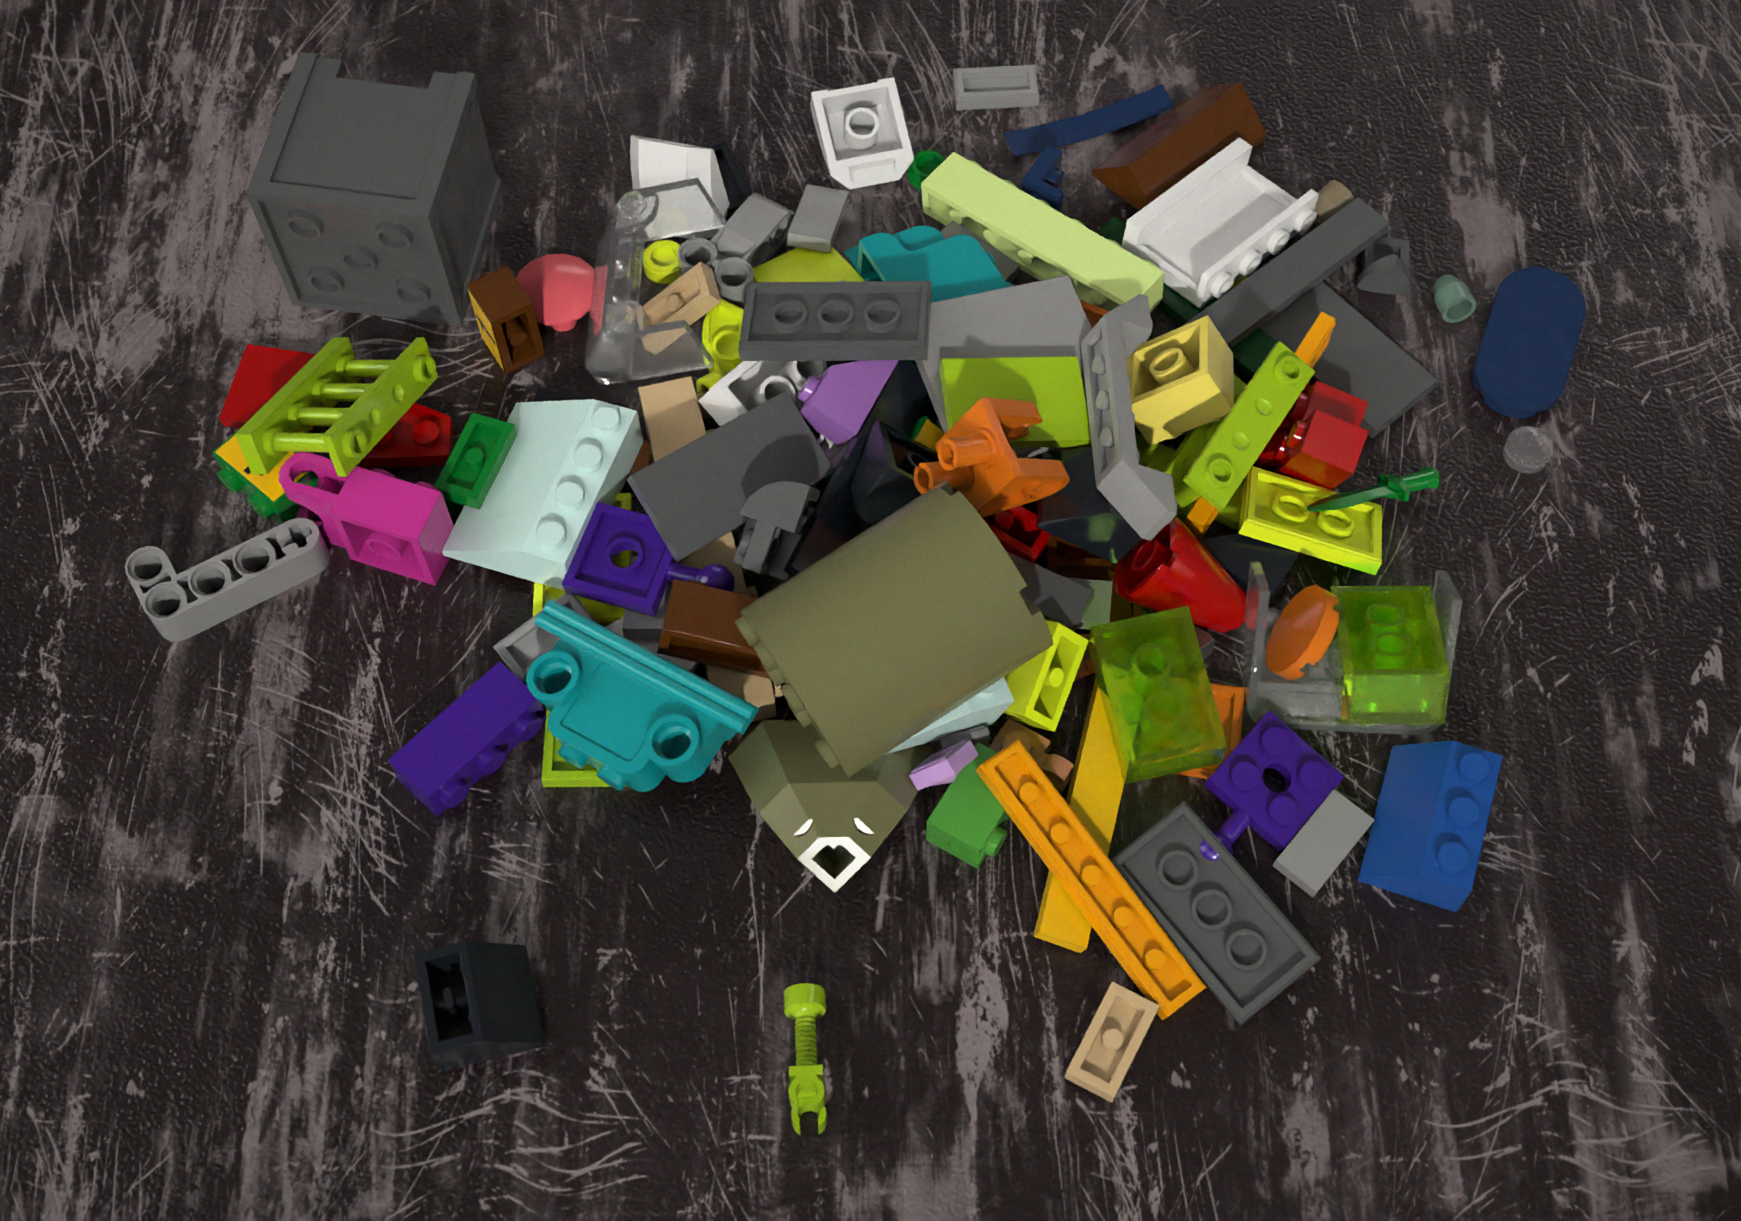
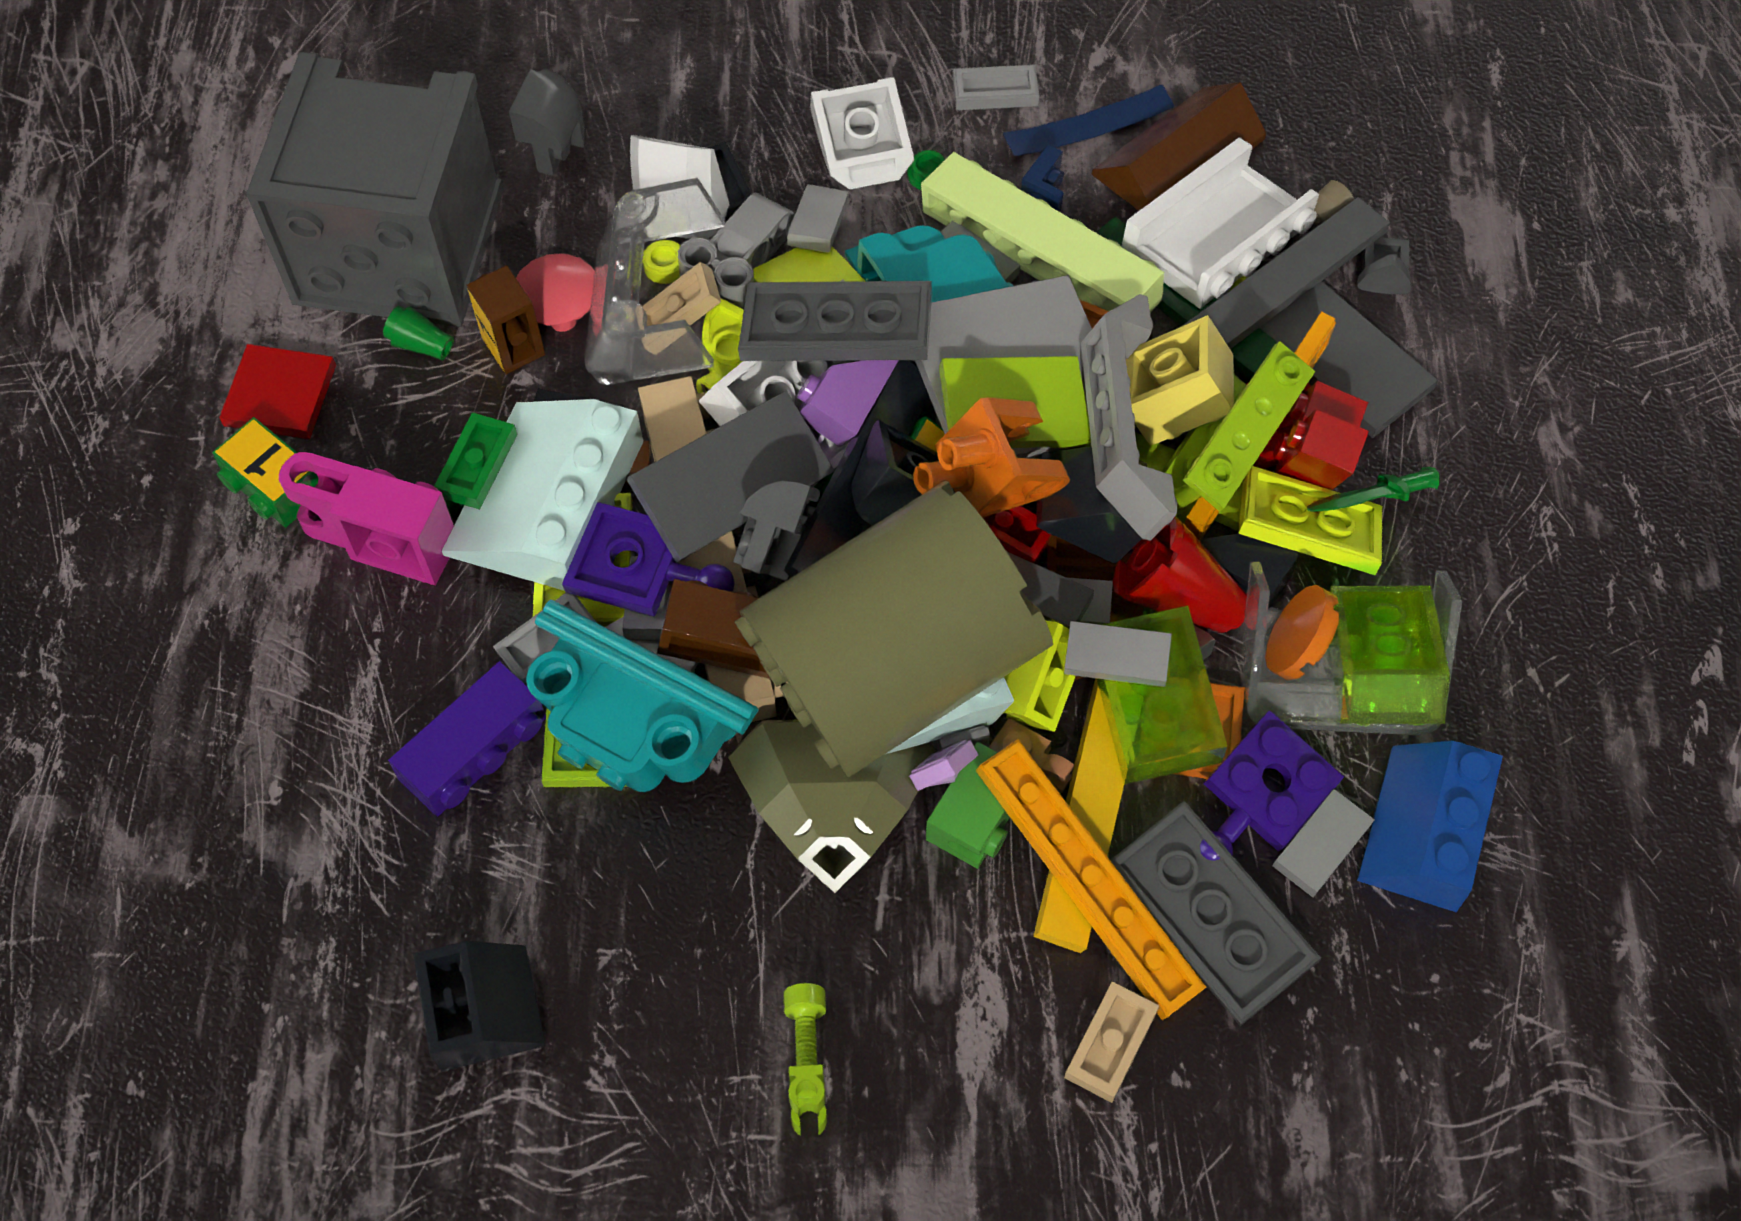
(289, 552): light grey beam -> none
(313, 391): lime fence -> none
(416, 333): none -> green cone
(416, 439): red wing -> none
(548, 118): none -> dark grey brick
(1117, 653): none -> light grey tile
(1453, 299): sand green hose -> none
(1527, 449): clear tile -> none
(1529, 342): dark blue tile -> none

